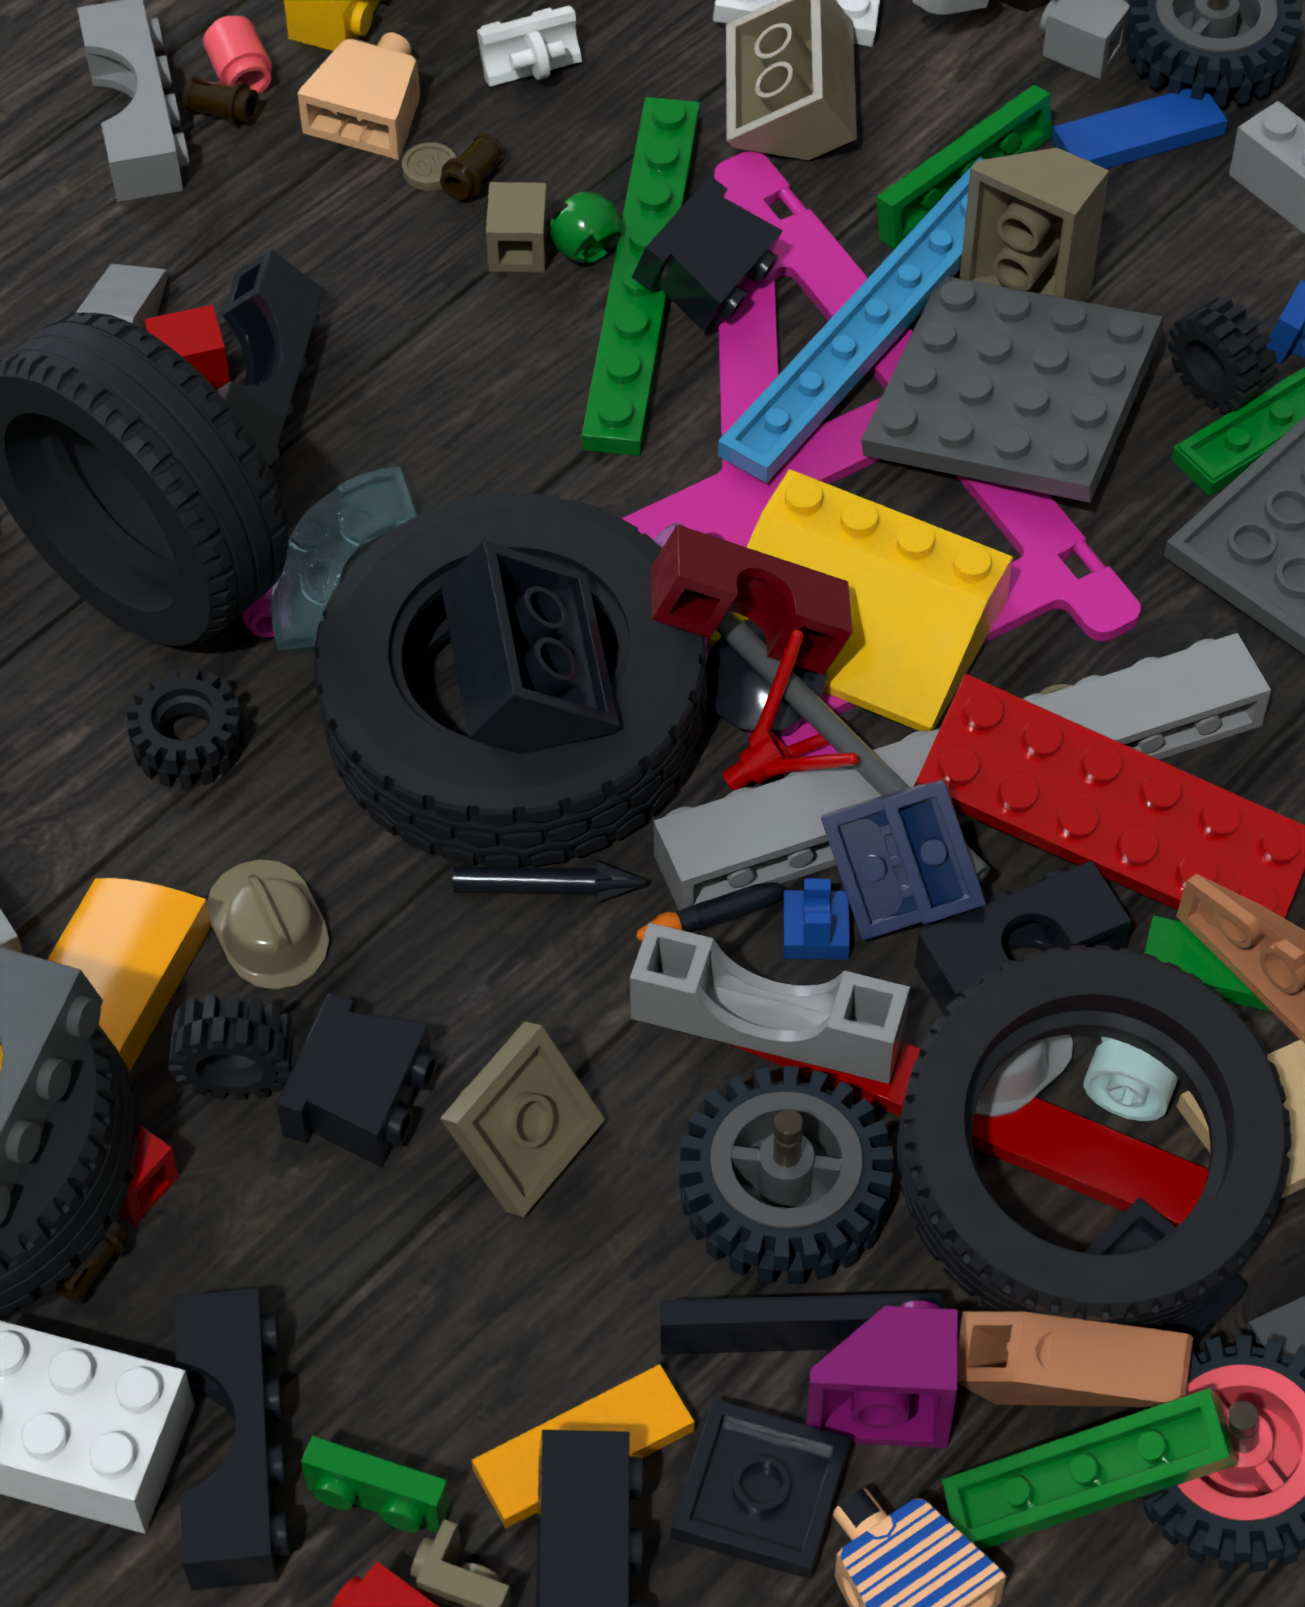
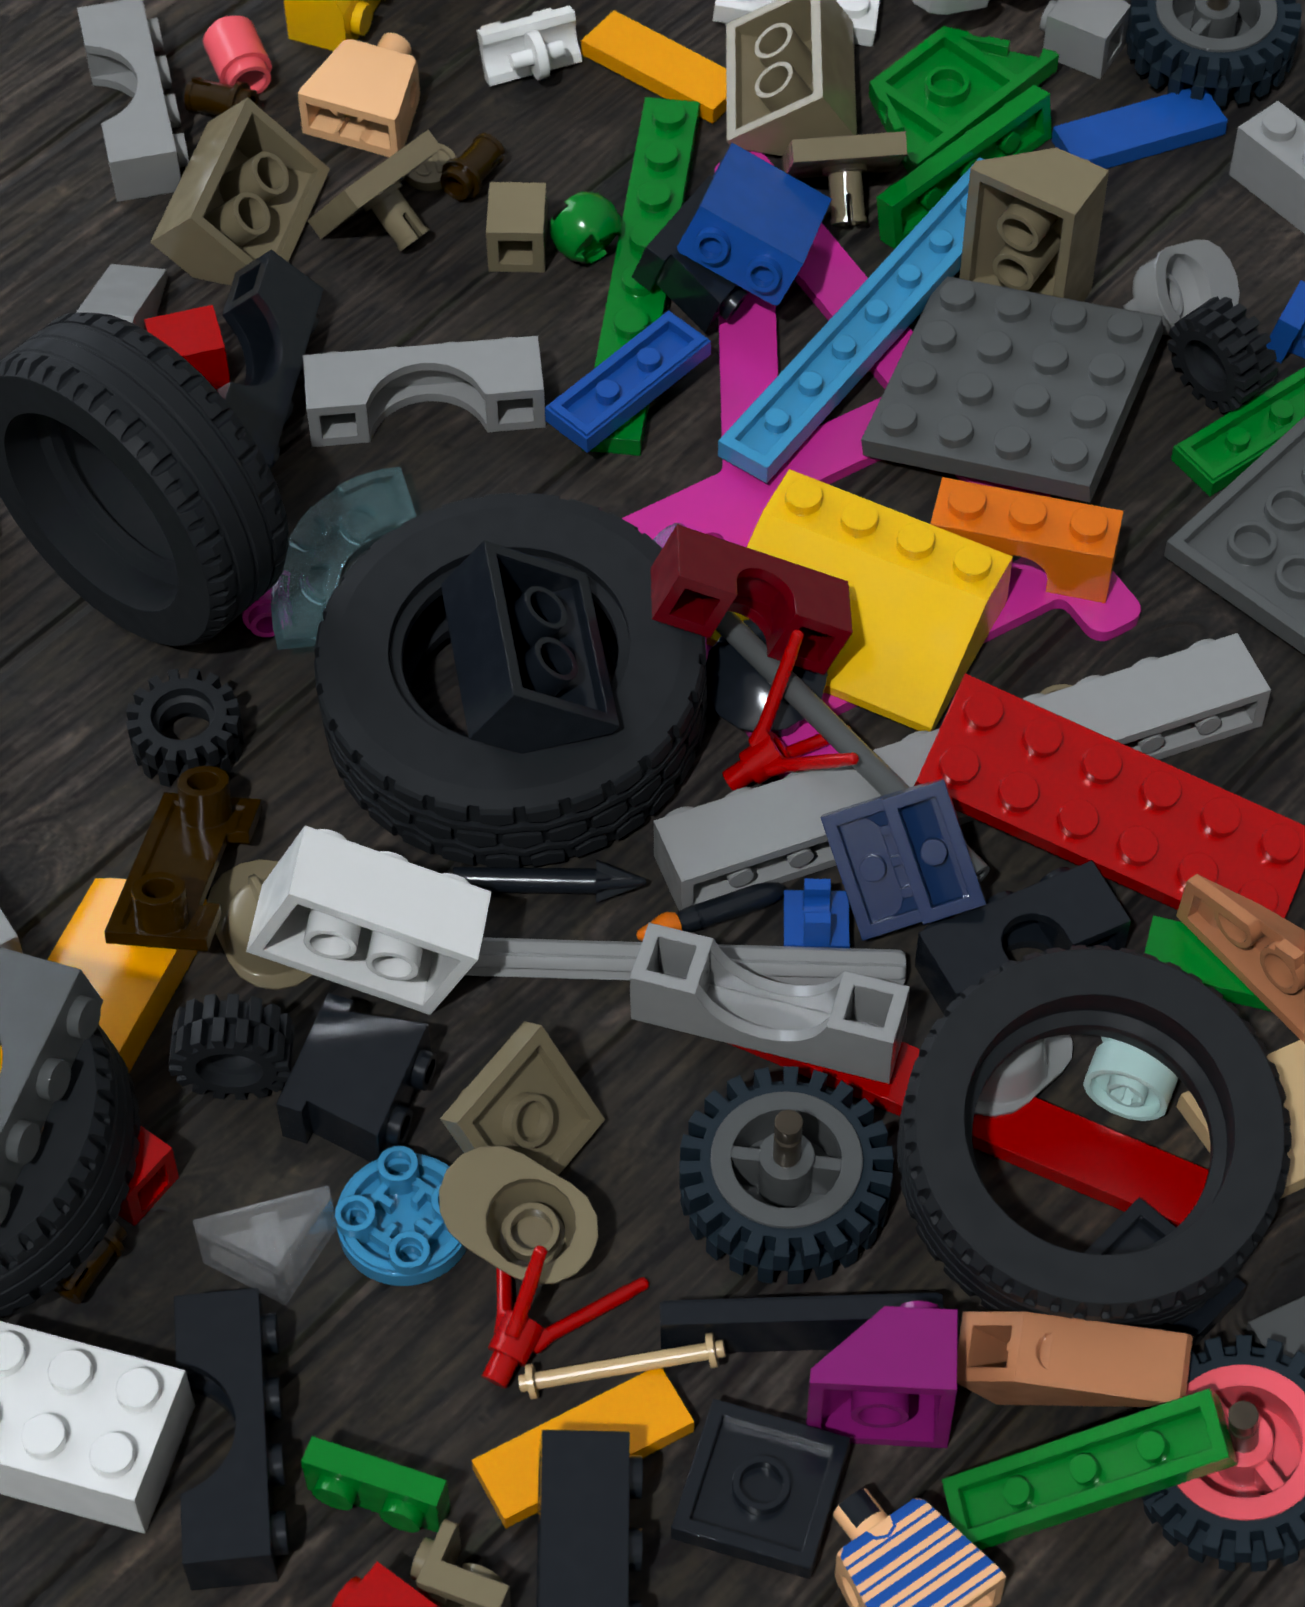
(178, 863): none -> dark brown brick
(239, 196): none -> dark tan slope
(269, 1241): none -> clear slope
(359, 389): none -> light grey arch
(369, 920): none -> white brick
(380, 193): none -> dark tan tile
(393, 1220): none -> dark azure tile
(510, 1204): none -> dark tan piece
(519, 1335): none -> red plant
(533, 1380): none -> tan axle
(617, 958): none -> light grey axle
(627, 381): none -> blue tile
(657, 63): none -> light orange tile
(754, 225): none -> blue panel
(843, 162): none -> dark tan tile
(951, 87): none -> green wing
(1065, 537): none -> orange arch
(1183, 280): none -> light grey piece

